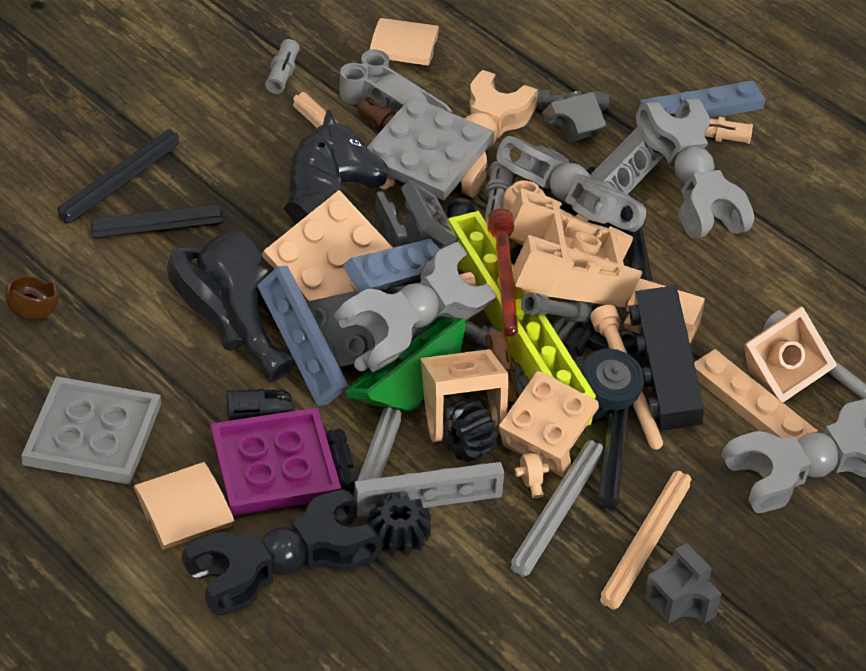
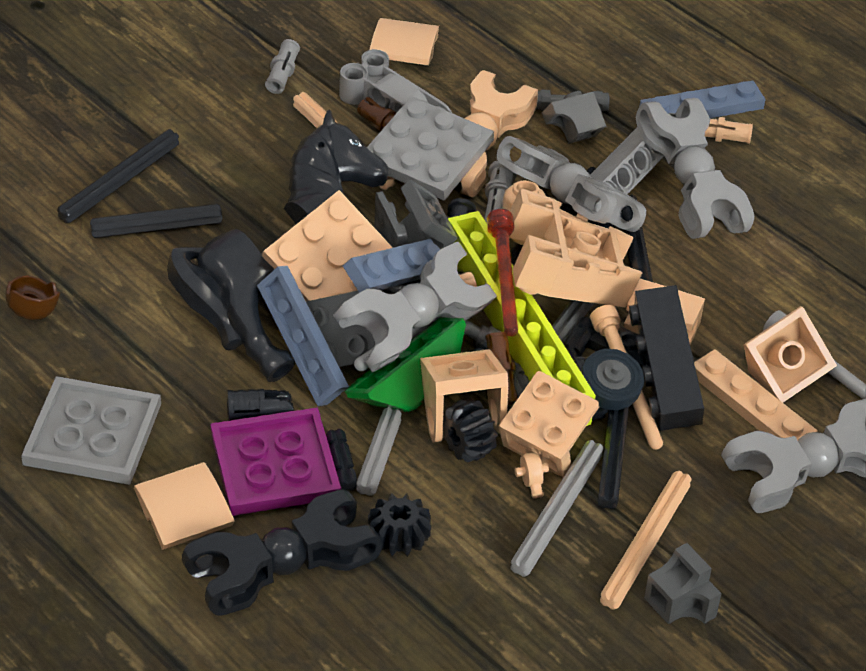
(433, 487): light grey plate -> none
(540, 305): dark grey bar -> none

